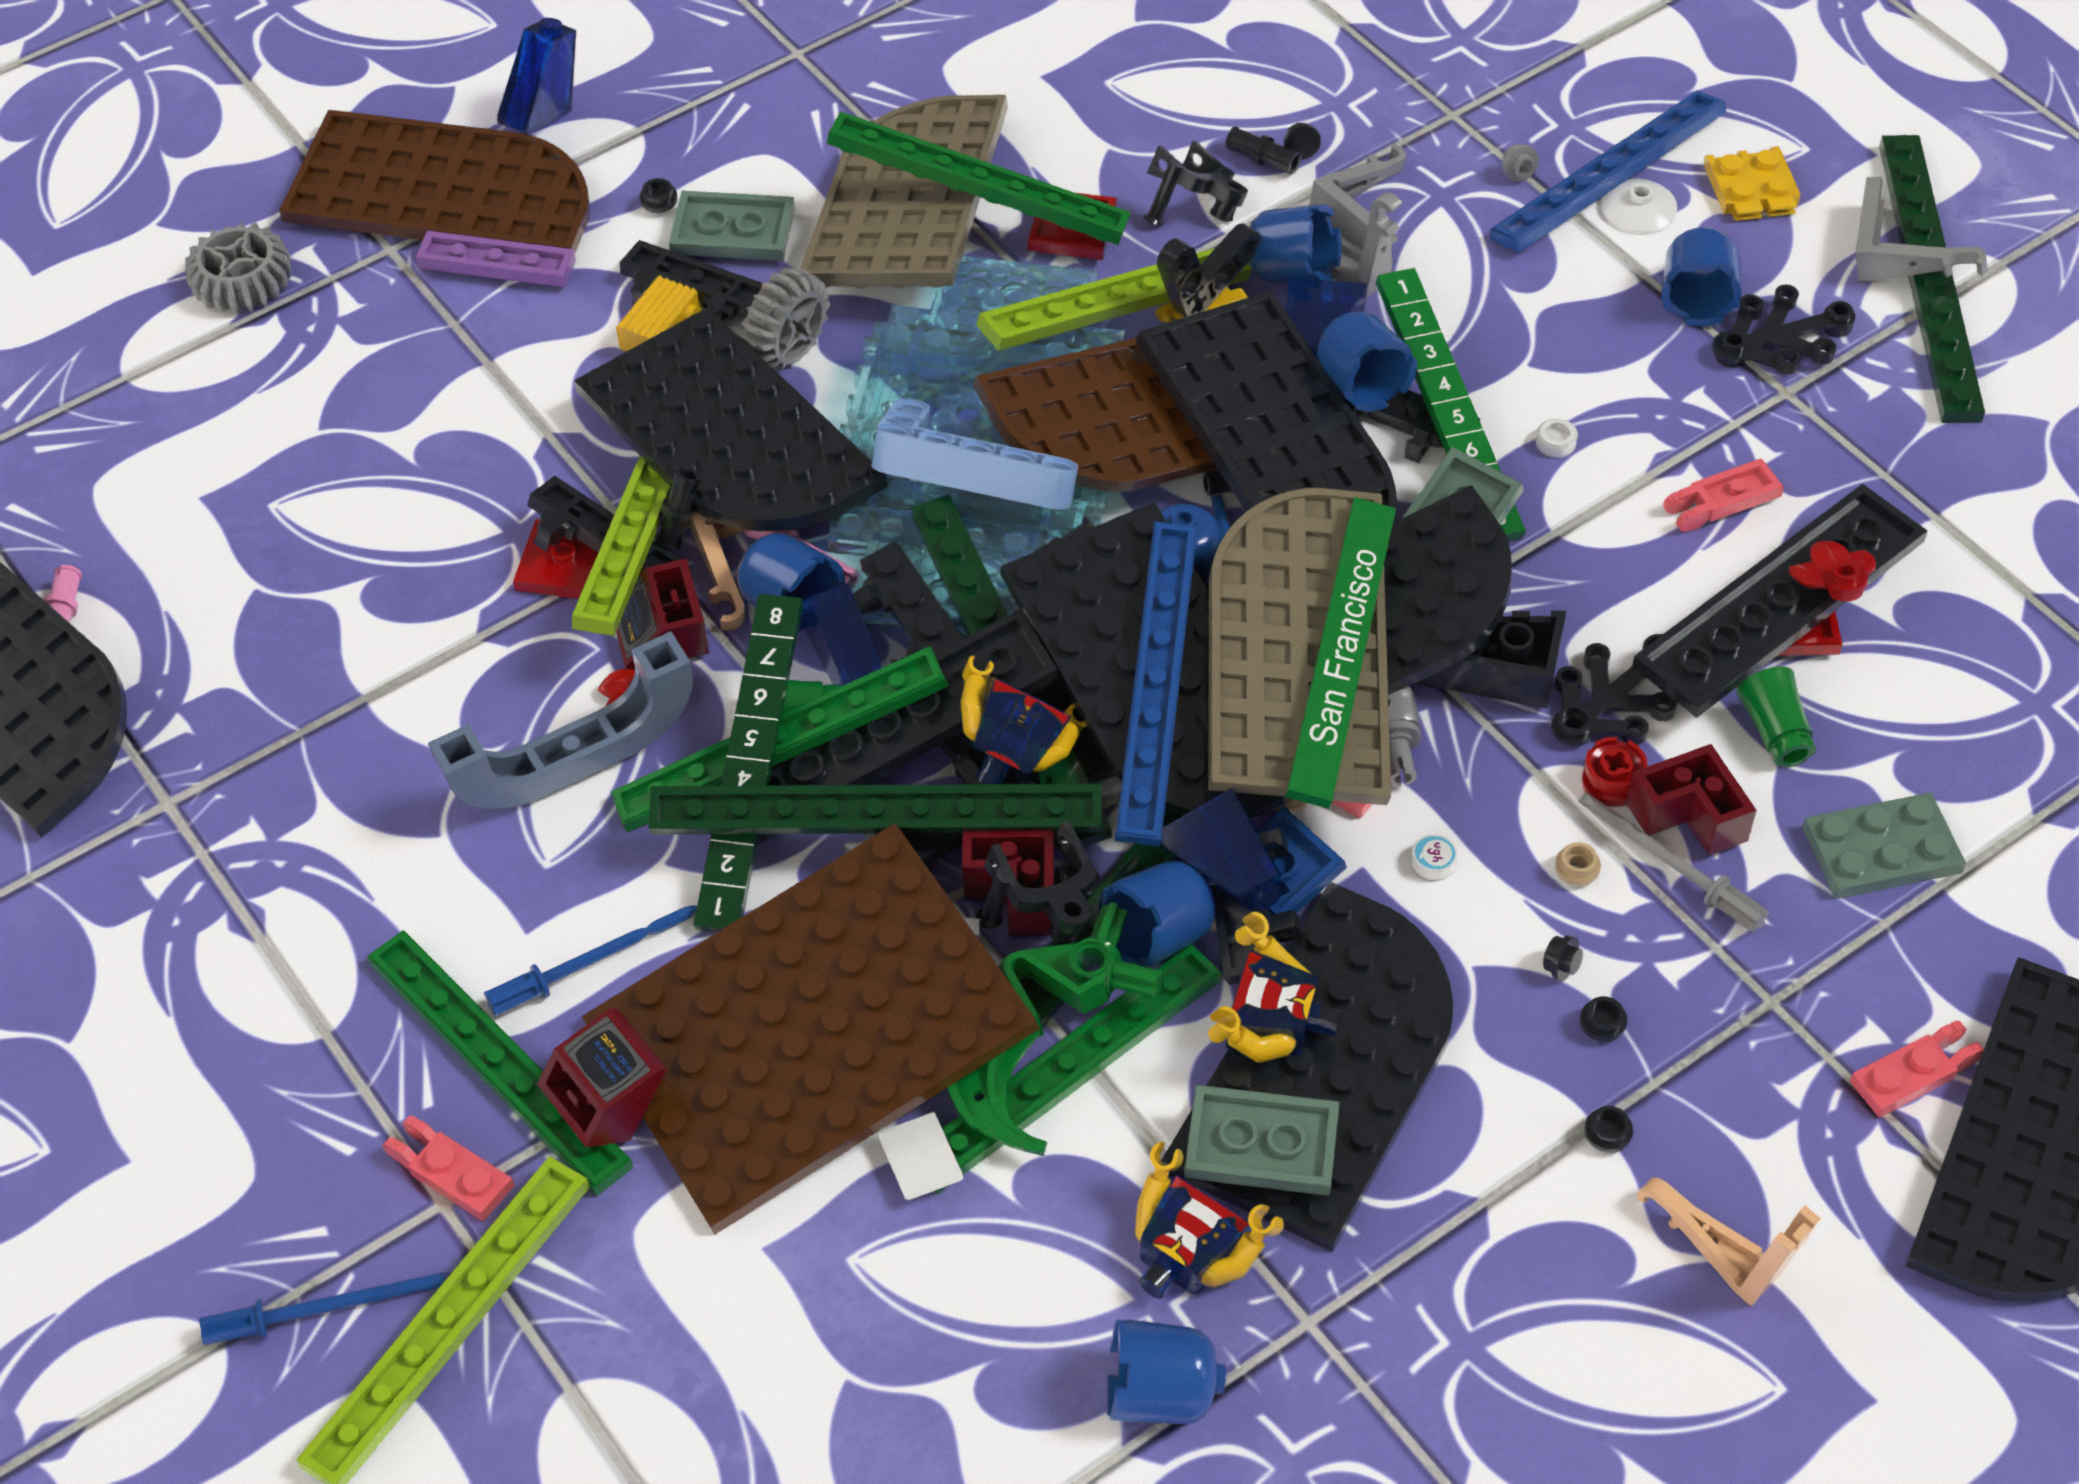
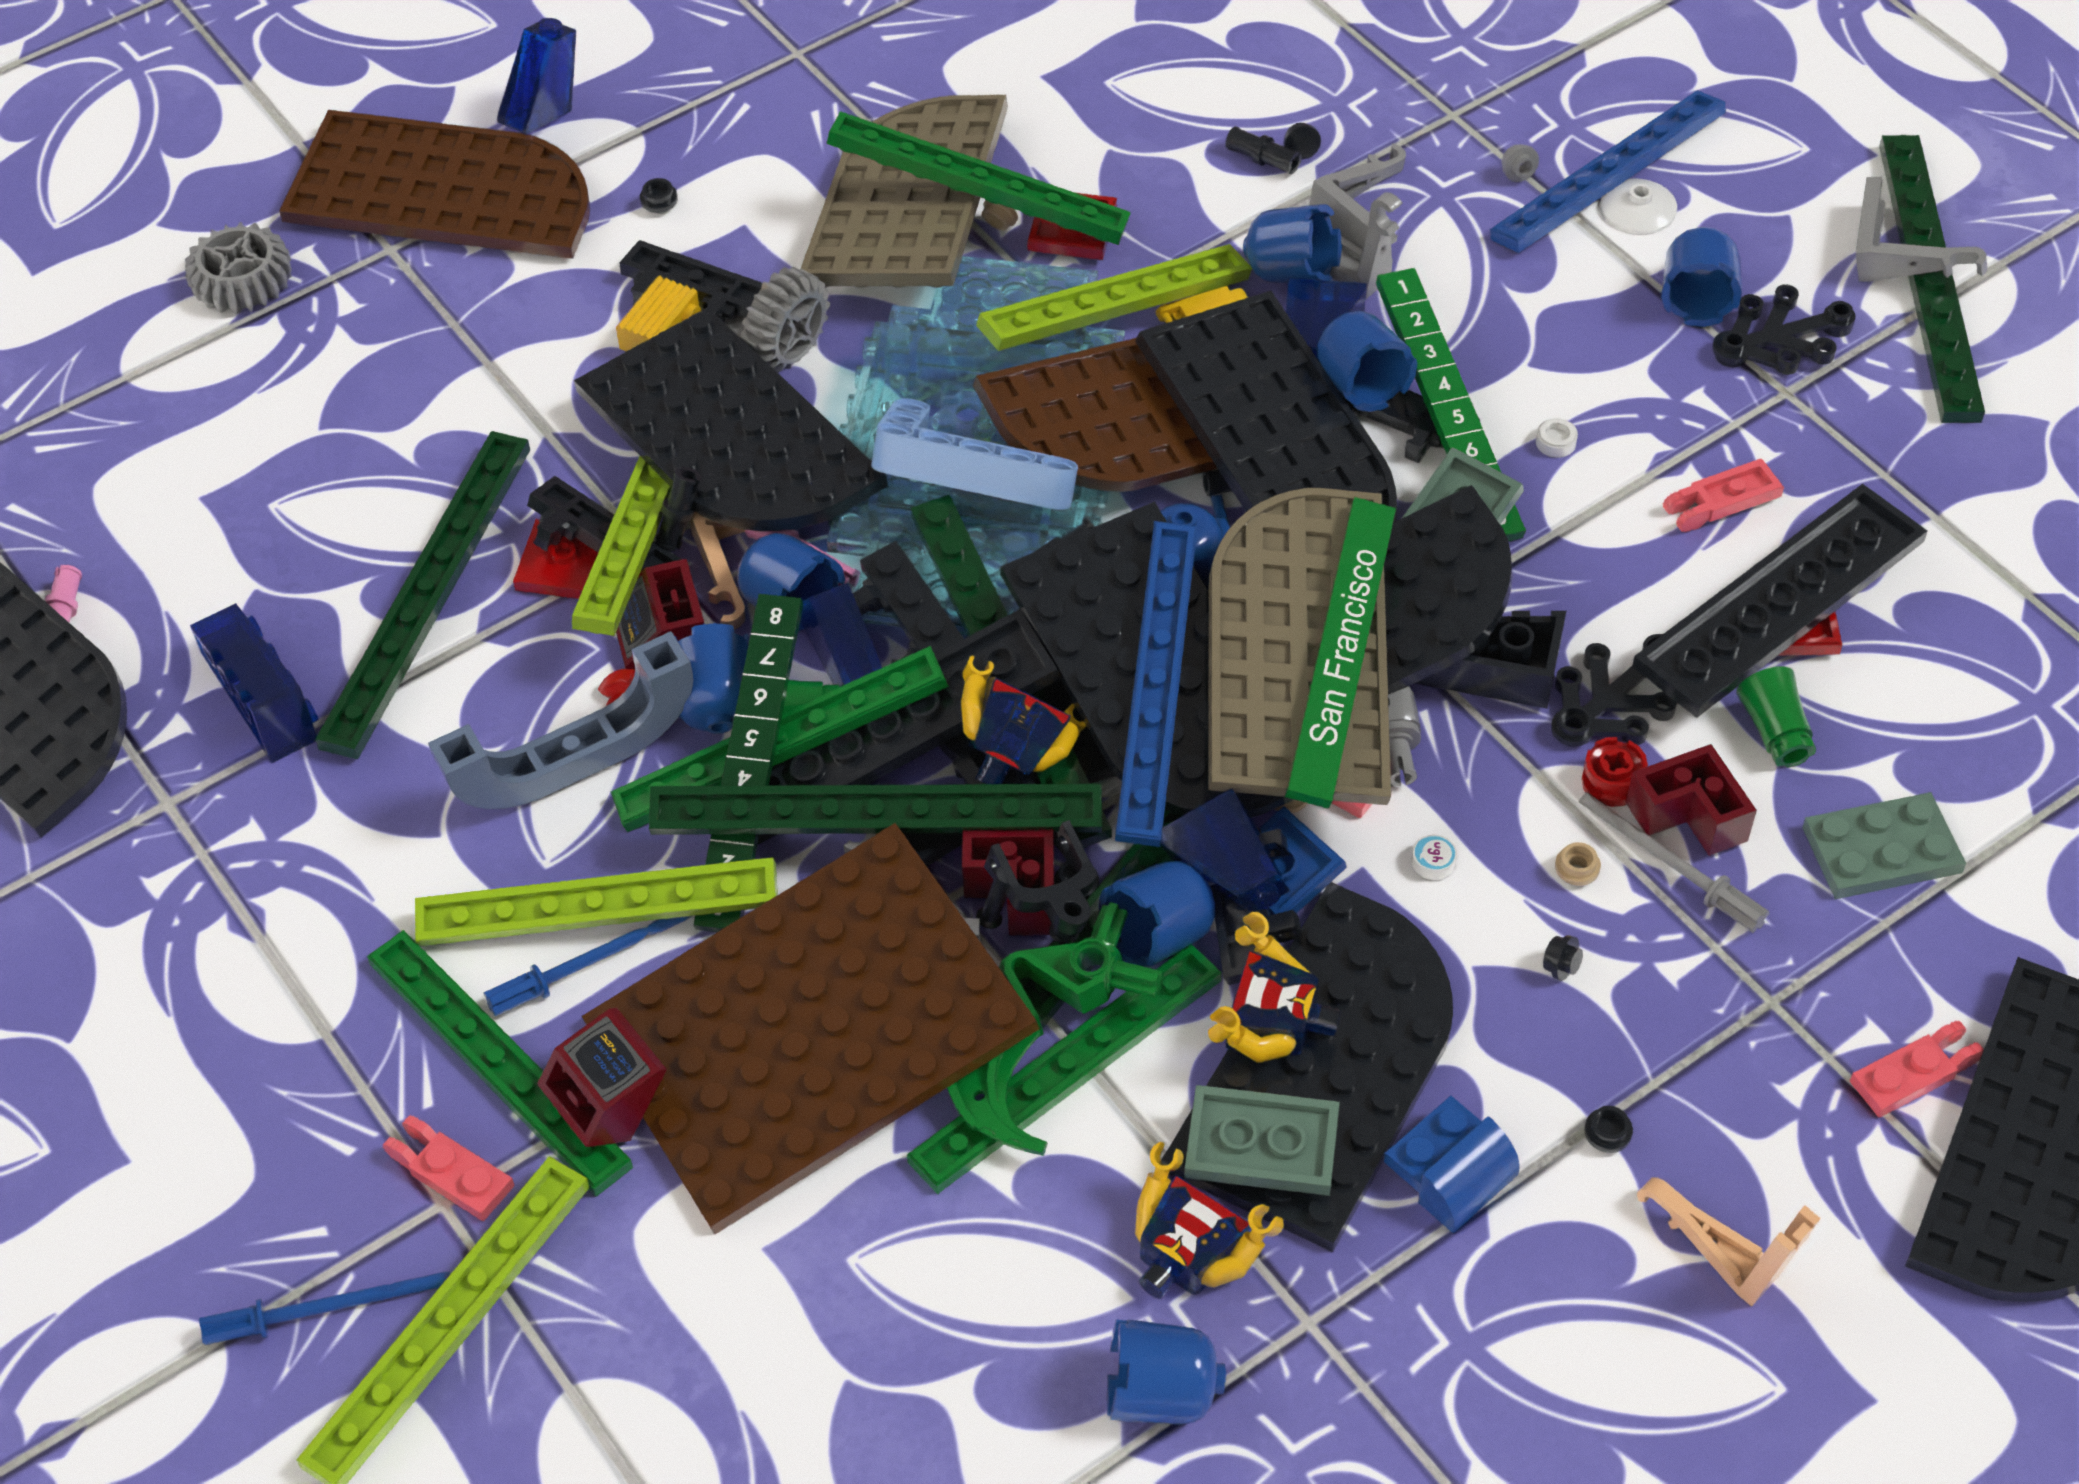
(256, 682): none -> clear blue wedge
(422, 596): none -> dark green plate
(496, 258): medium lavender plate -> none
(595, 901): none -> lime plate
(717, 669): none -> blue cylinder
(732, 225): sand green plate -> none
(920, 1156): white sticker -> none
(999, 215): none -> tan plate
(1196, 285): black beam -> none
(1207, 178): black piece -> none
(1454, 1162): none -> blue brick
(1603, 1019): black plate -> none
(1753, 183): yellow plate -> none
(1836, 570): red plate -> none

